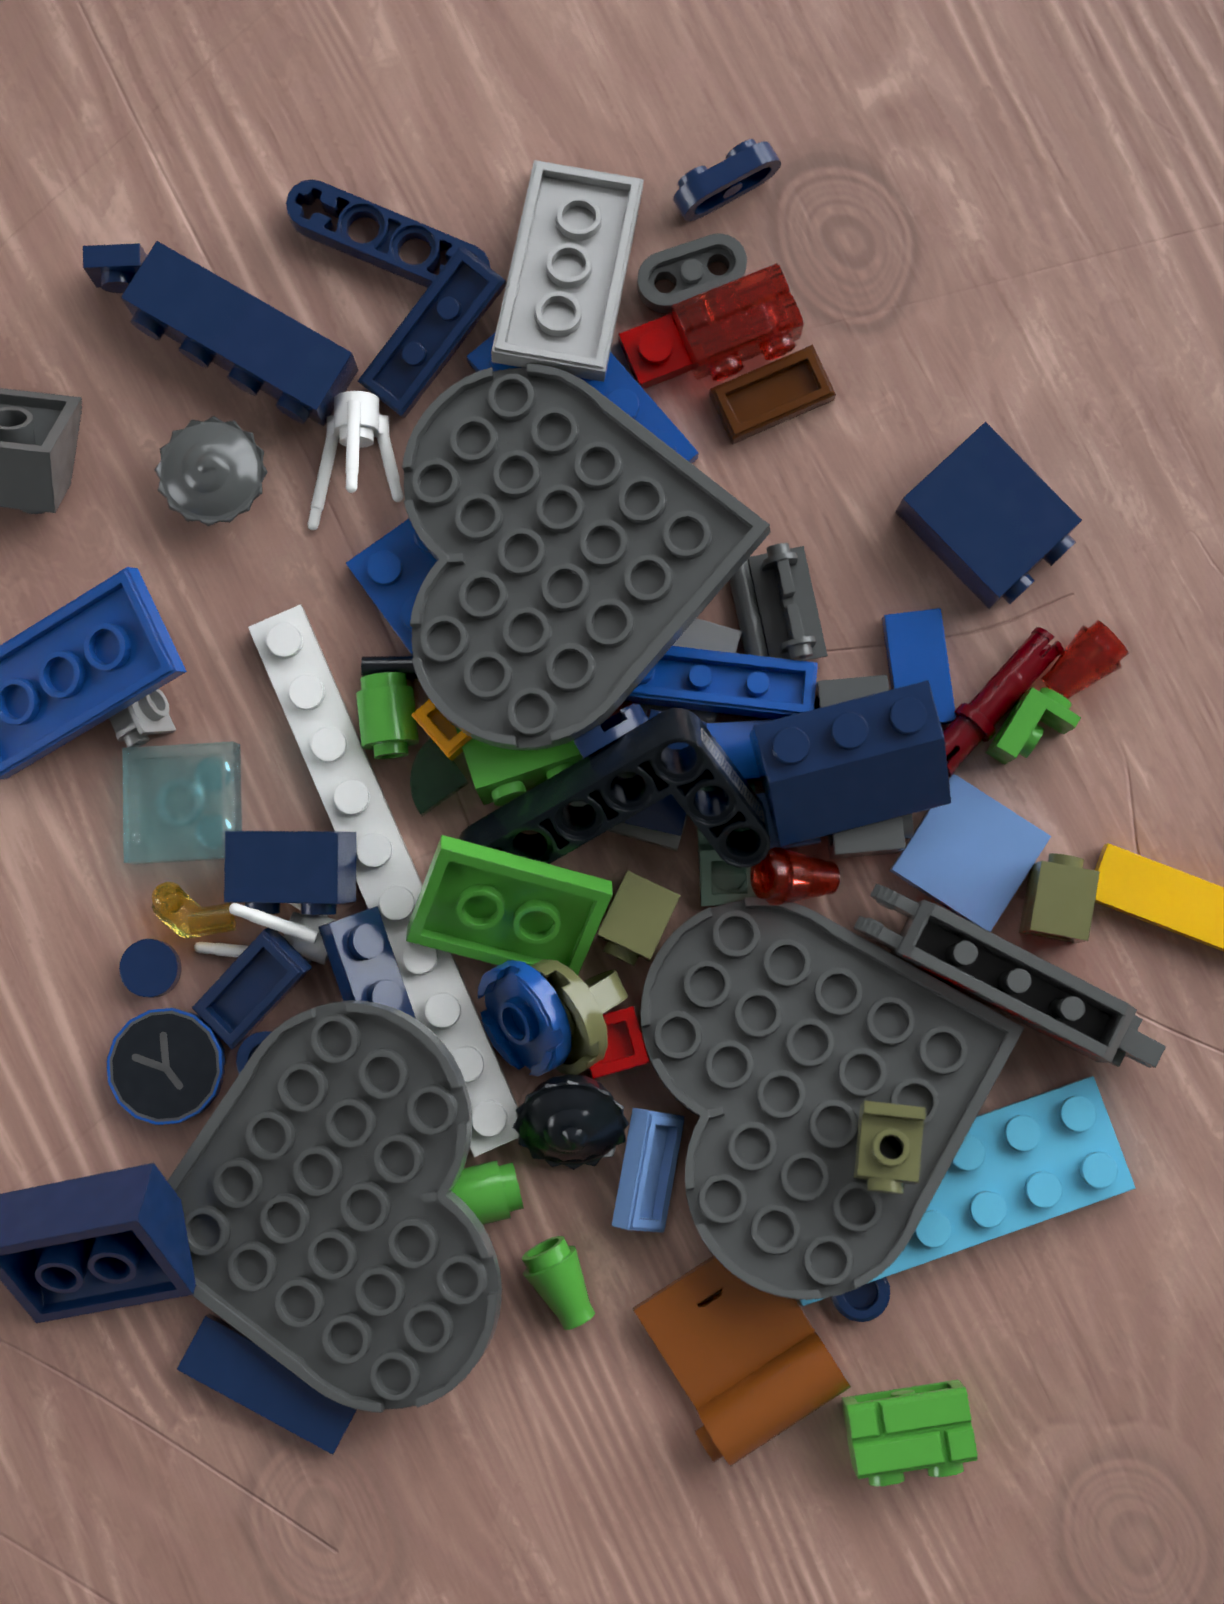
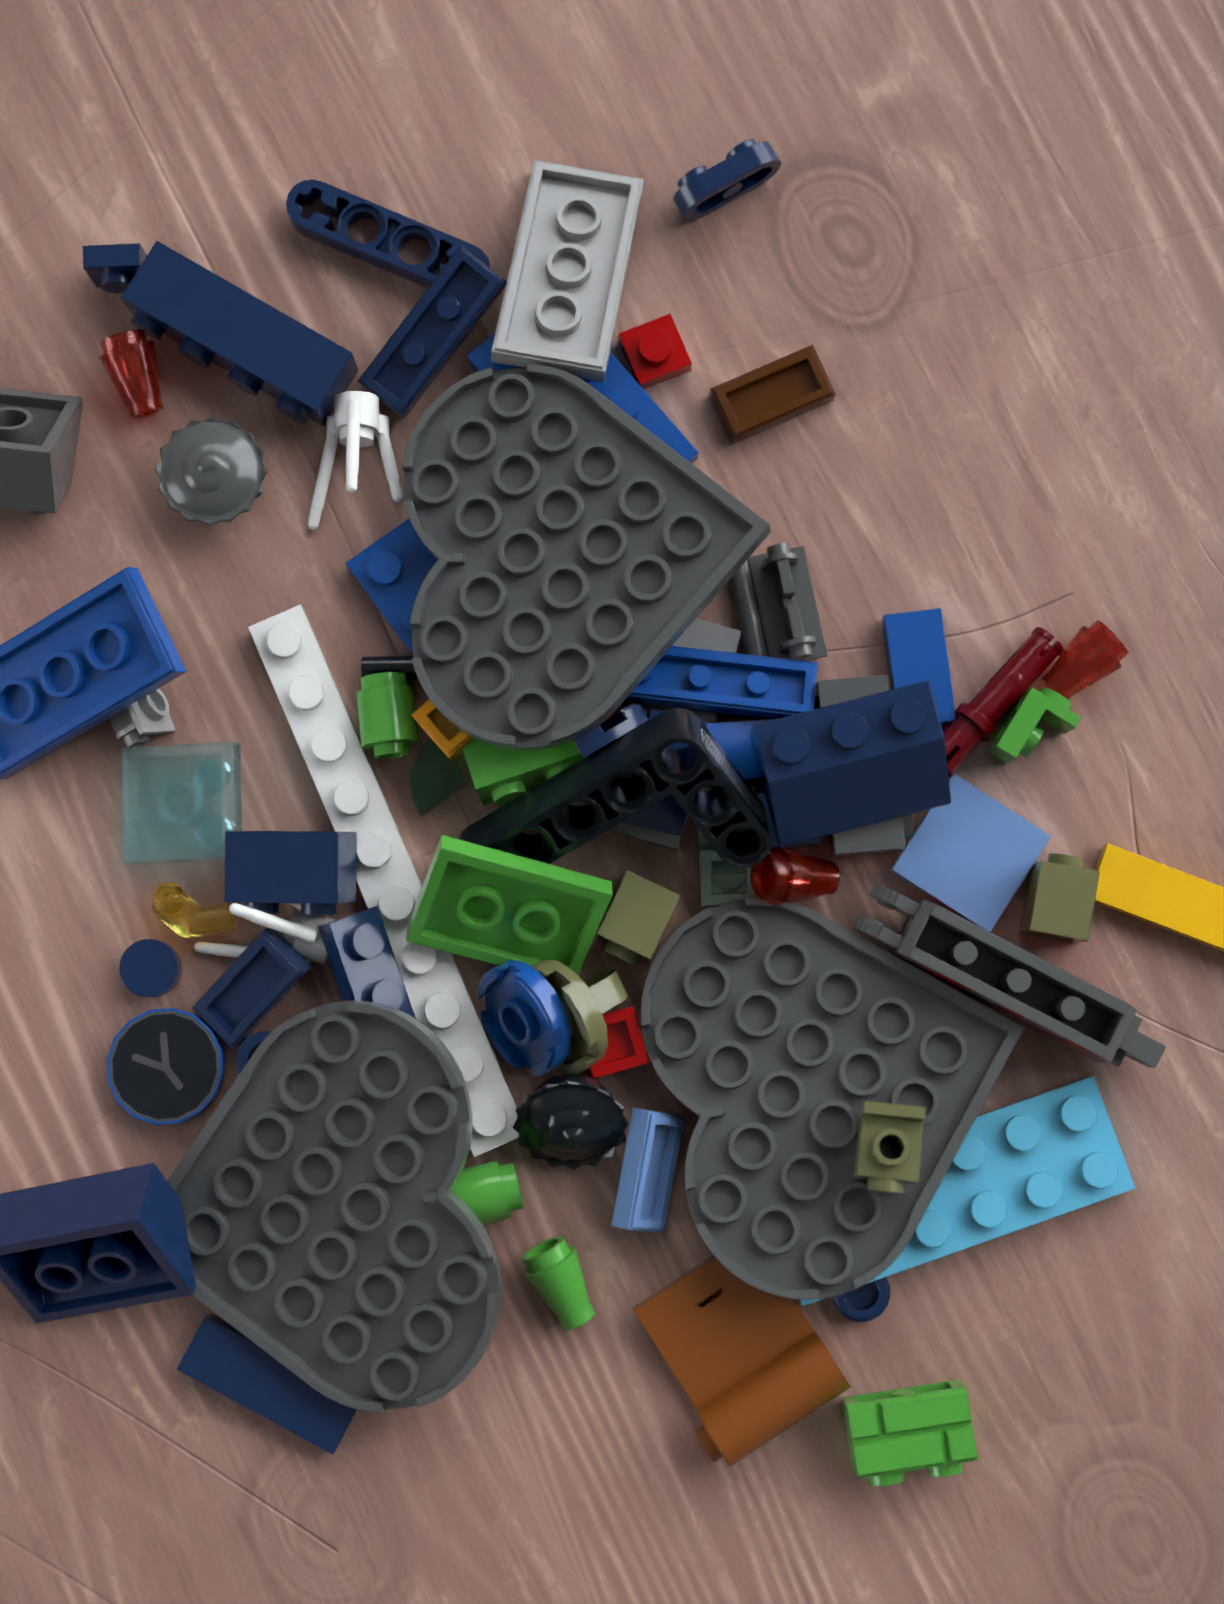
(133, 370): none -> clear red cone
(688, 270): dark grey plate -> none
(739, 323): clear red brick -> none
(989, 517): dark blue brick -> none

